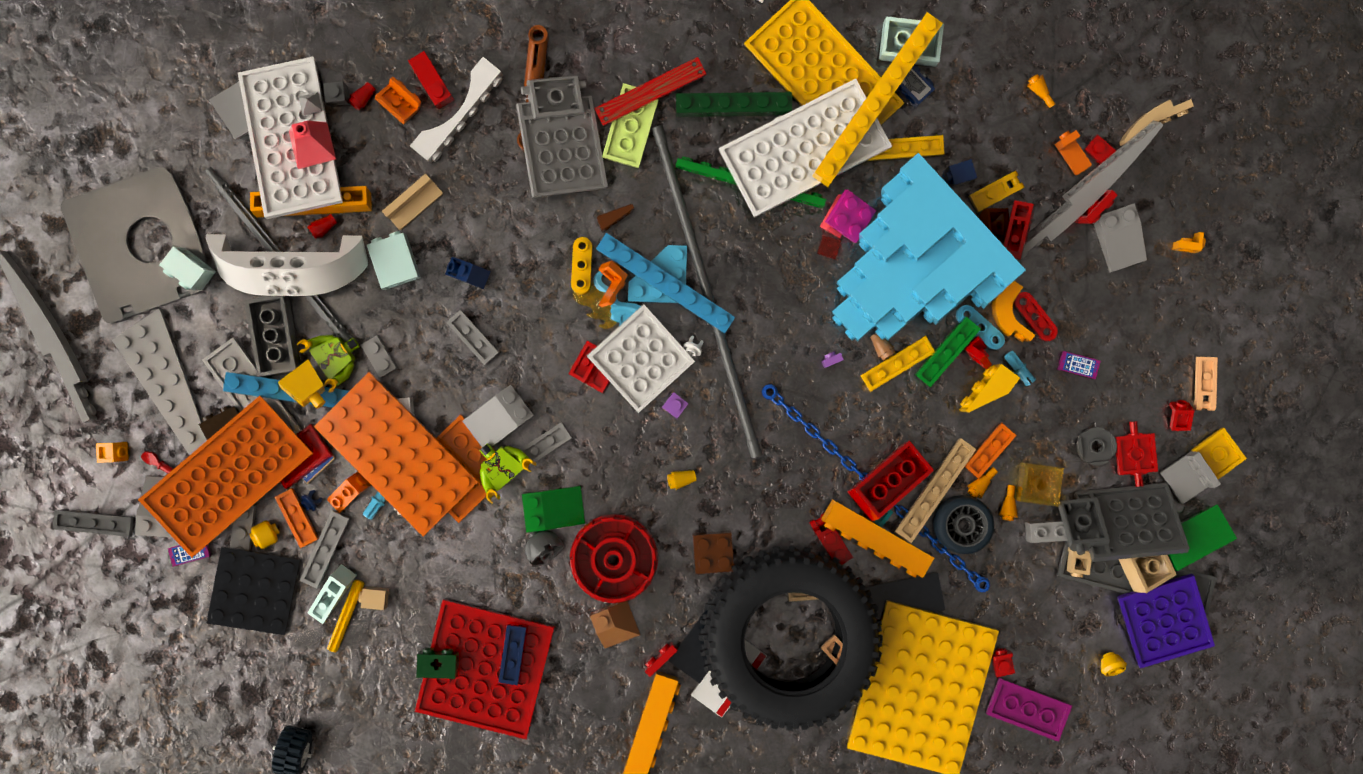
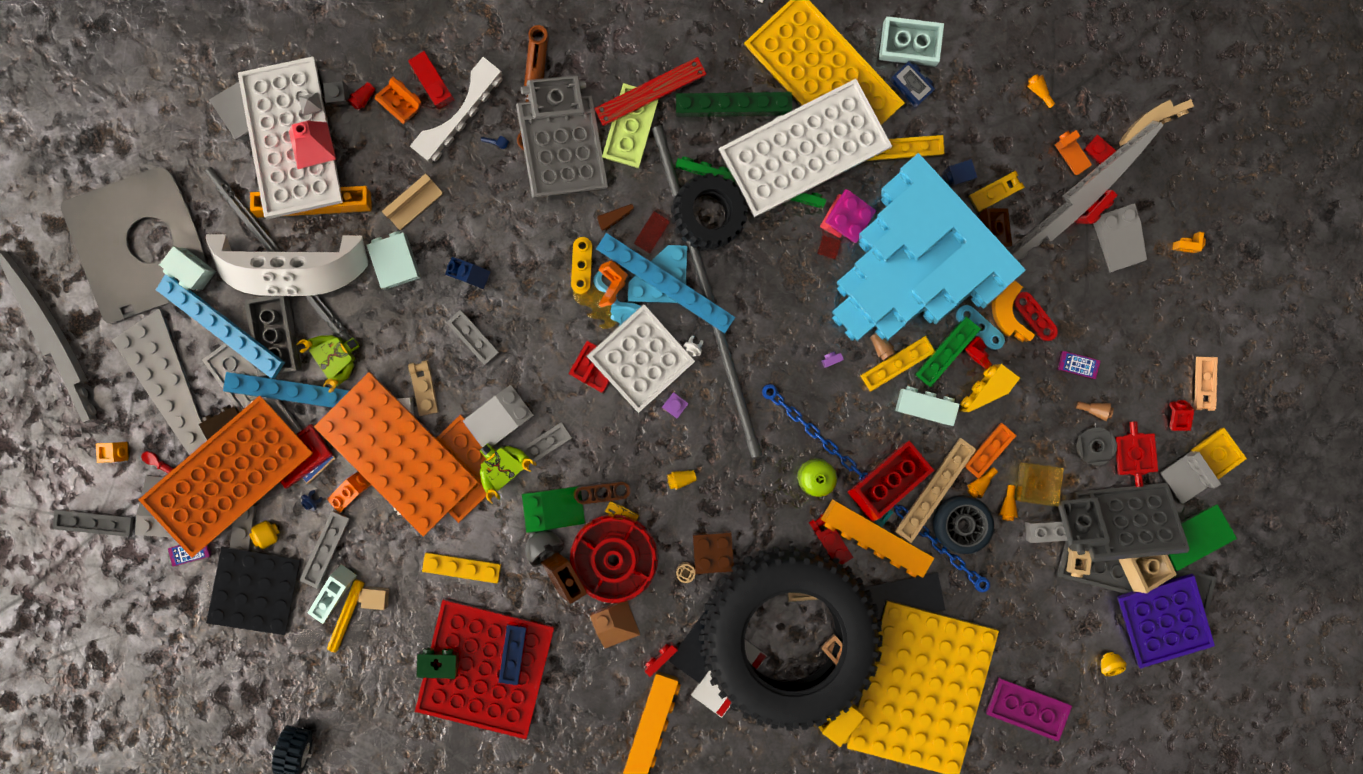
(220, 326): none -> dark azure plate
(296, 517): orange plate -> none
(304, 385): yellow torso -> none
(321, 226): red cone -> none
(374, 506): medium azure axle -> none
(379, 356): light grey plate -> none
(423, 388): none -> tan plate
(461, 567): none -> yellow plate
(502, 142): none -> dark blue hand
(563, 578): none -> reddish brown brick
(611, 494): none -> reddish brown beam
(614, 506): none -> yellow piece
(651, 232): none -> clear red tile
(685, 572): none -> tan wheel
(726, 195): none -> black tyre
(811, 471): none -> lime cylinder
(840, 729): none -> yellow brick
(877, 99): yellow brick -> none
(927, 406): none -> light aqua brick
(1002, 662): red bracket -> none
(1019, 228): red slope -> none
(1019, 368): medium azure axle -> none
(1100, 410): none -> medium nougat cone

